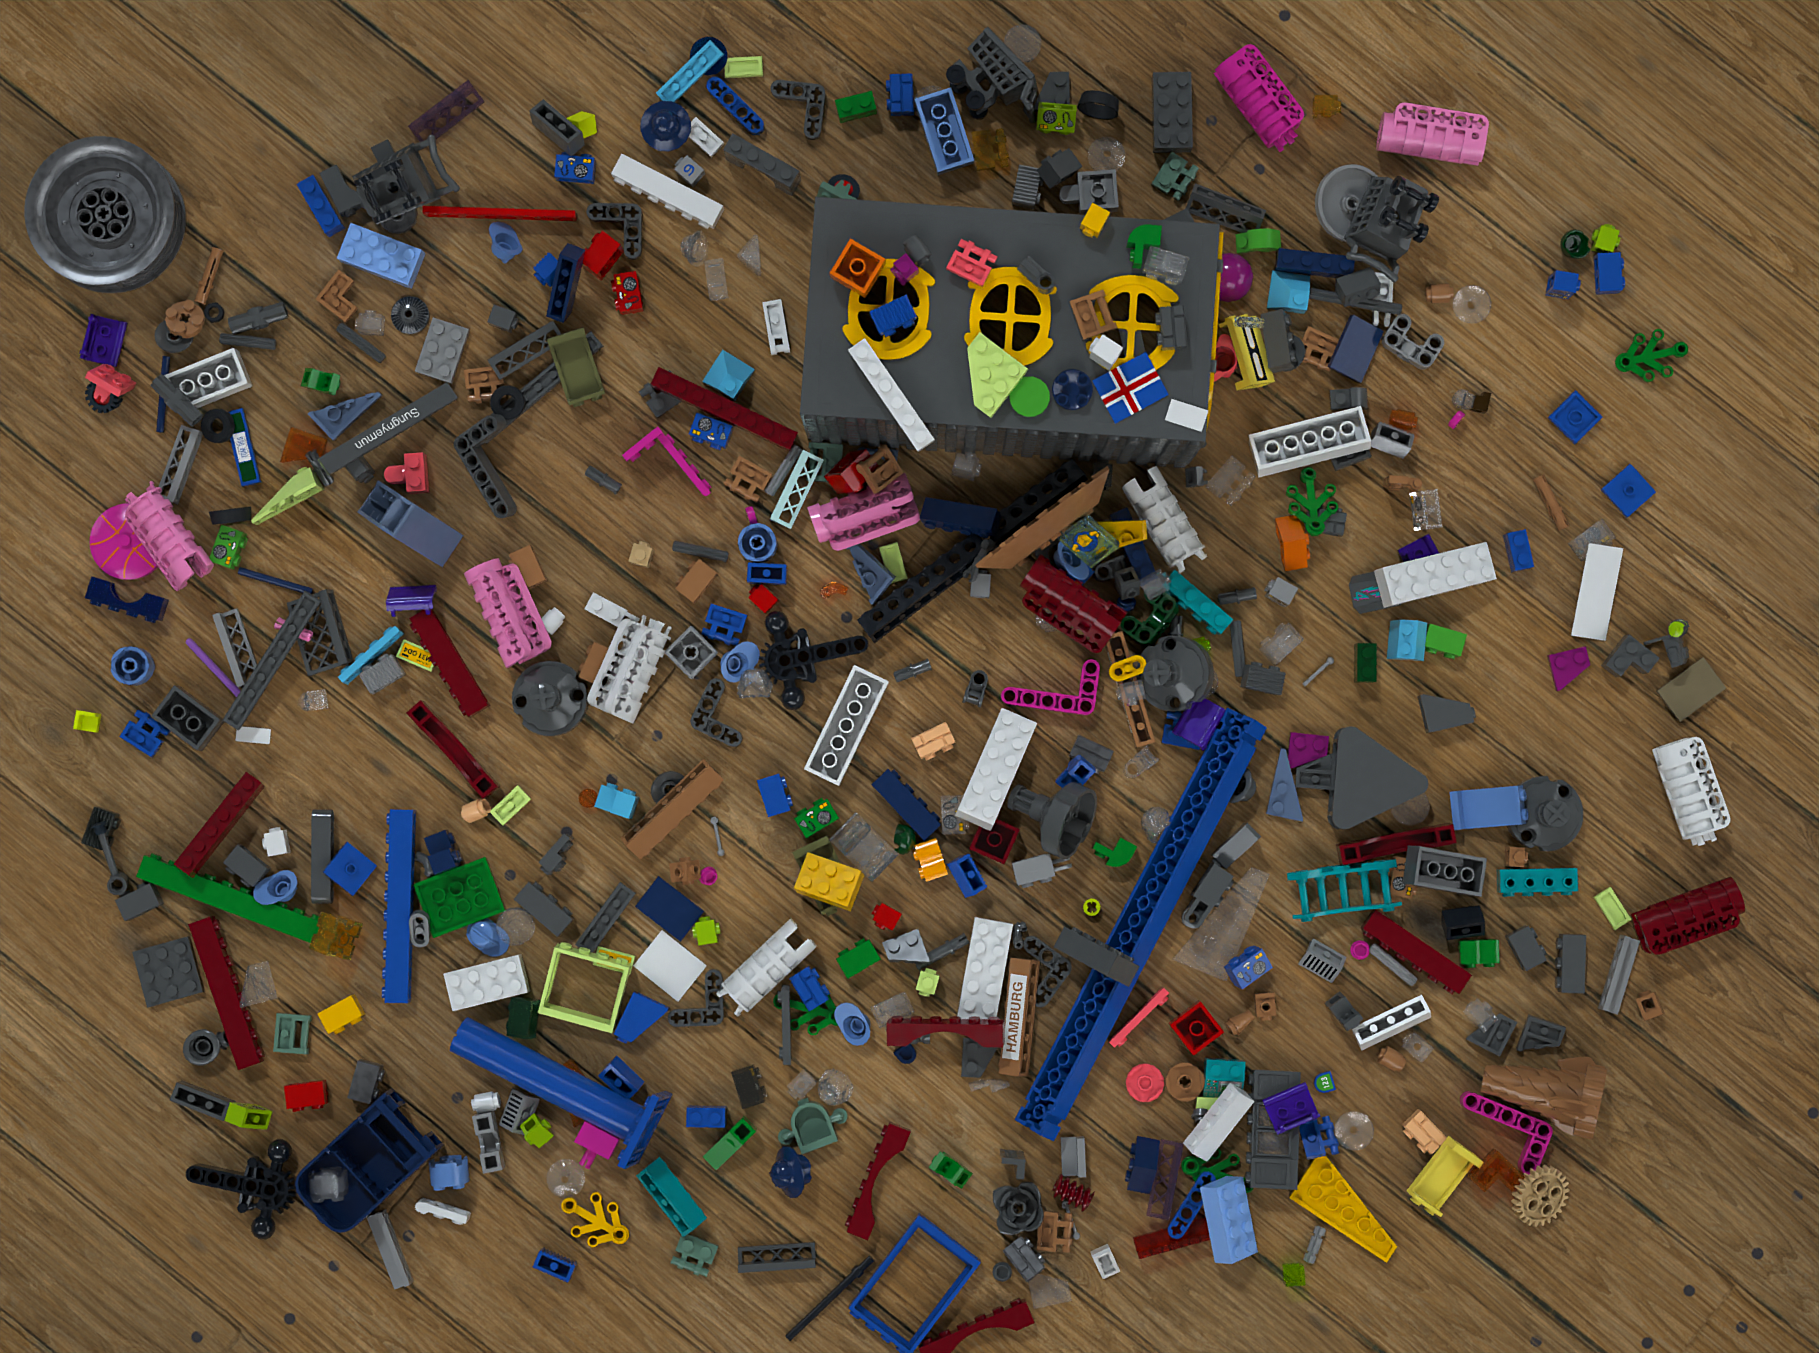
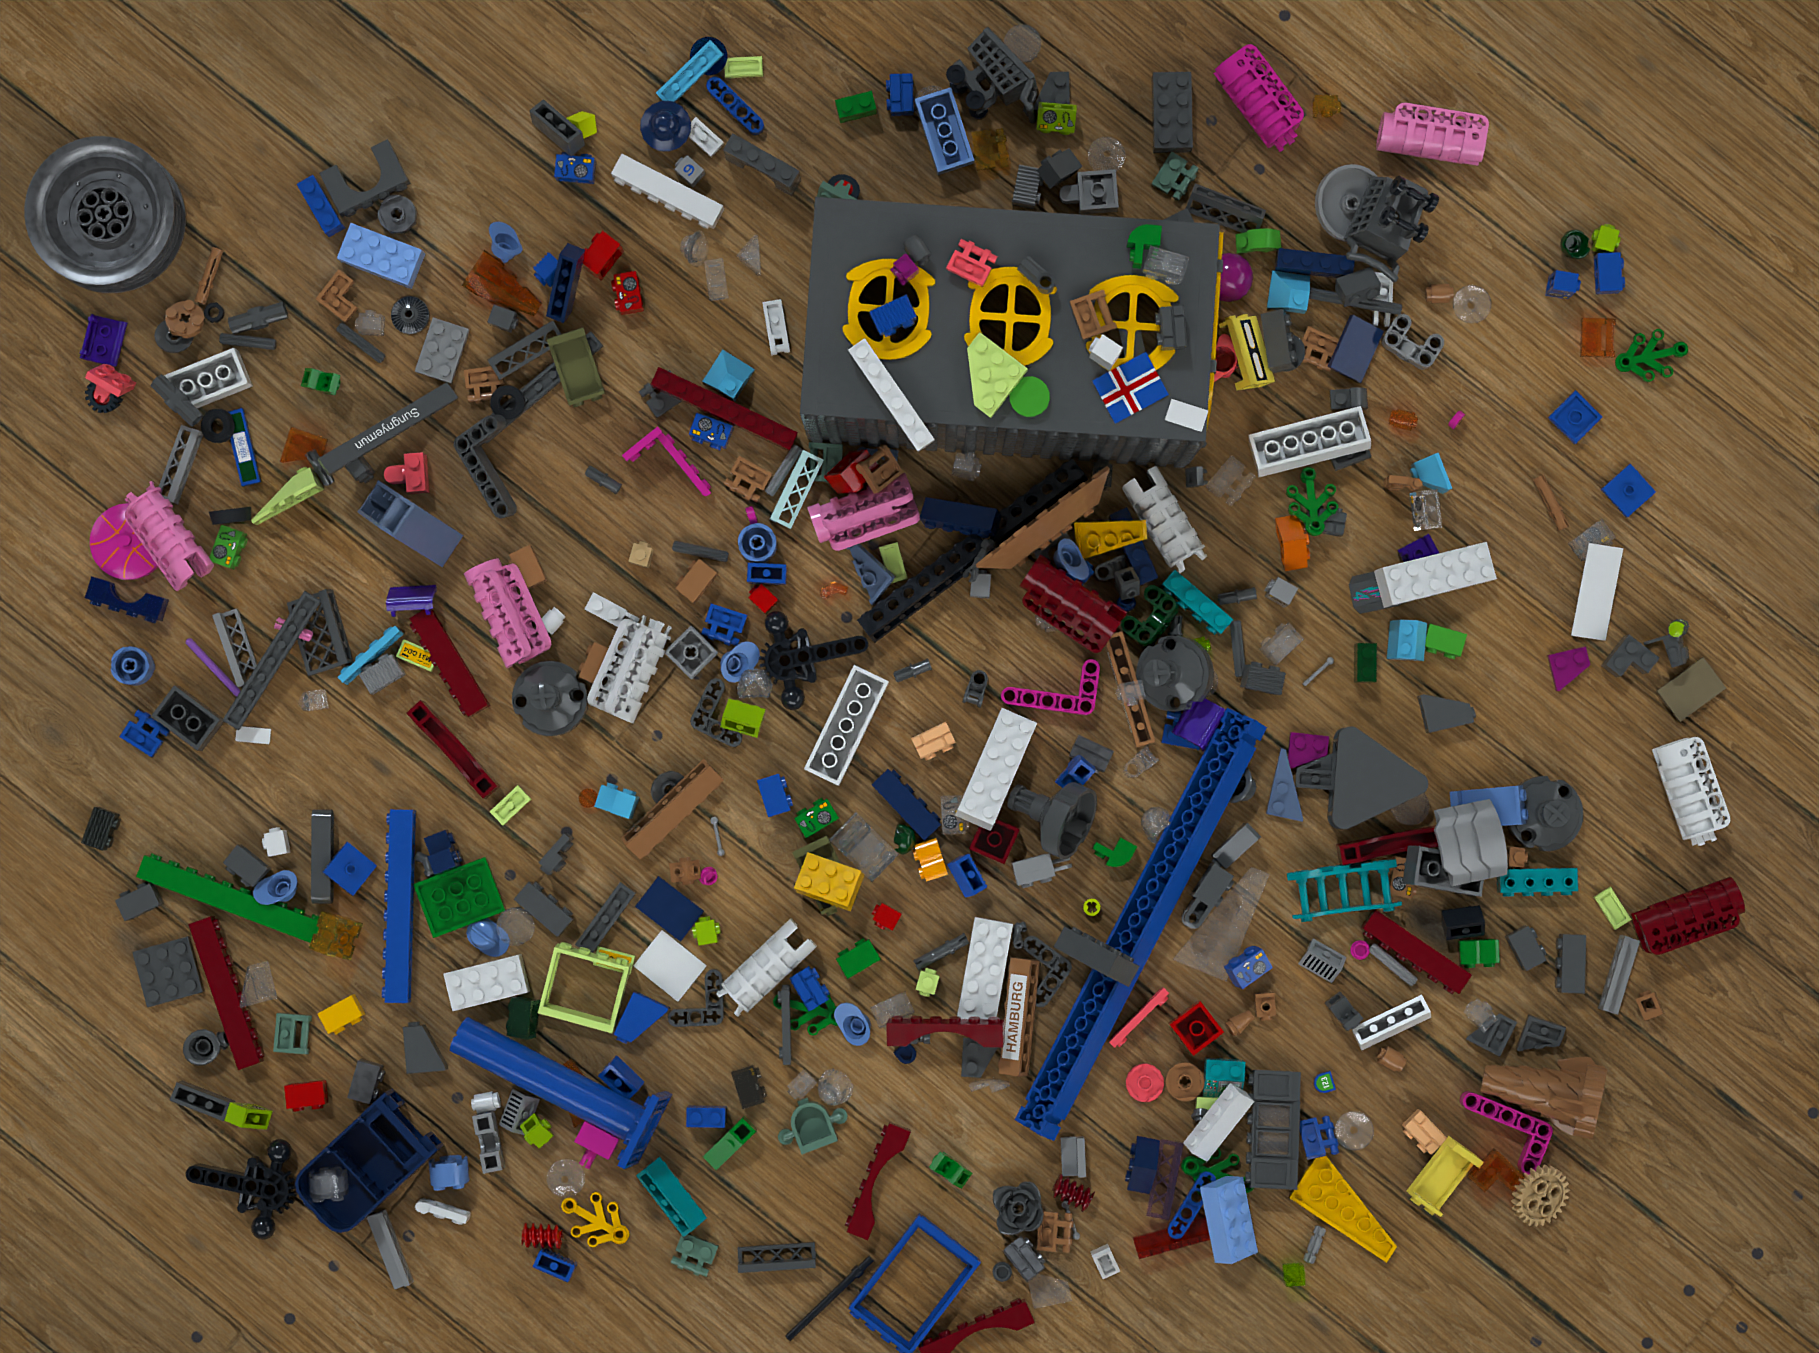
(87, 721): neon yellow panel -> none
(100, 830): dark grey piece -> none
(161, 405): dark blue bar -> none
(219, 825): dark red brick -> none
(273, 580): dark blue bar -> none
(340, 417): sand blue wing -> none
(412, 177): dark grey piece -> none
(419, 927): dark grey plate -> none
(421, 1050): none -> dark grey slope
(443, 107): clear purple fence -> none
(475, 810): light nougat brick -> none
(494, 283): none -> clear orange wedge
(499, 213): red tile -> none
(542, 1236): none -> red piece
(628, 223): dark grey beam -> none
(743, 718): none -> lime brick
(790, 1172): dark blue helmet -> none
(807, 96): dark grey beam -> none
(857, 268): orange brick -> none
(907, 948): wing -> none
(1016, 1158): dark grey fence -> none
(1072, 389): dark blue dish -> none
(1087, 106): black tyre -> none
(1088, 537): clear light blue container -> none
(1094, 221): yellow brick -> none
(1127, 668): yellow plate -> none
(1155, 584): clear brick -> none
(1250, 322): clear axle -> none
(1290, 1108): dark purple piece -> none
(1391, 440): flat silver brick -> none
(1409, 1042): clear brick -> none
(1431, 473): none -> medium azure slope
(1471, 402): leg -> none
(1471, 842): none -> light grey slope
(1518, 550): blue brick -> none
(1591, 337): none -> clear orange plate

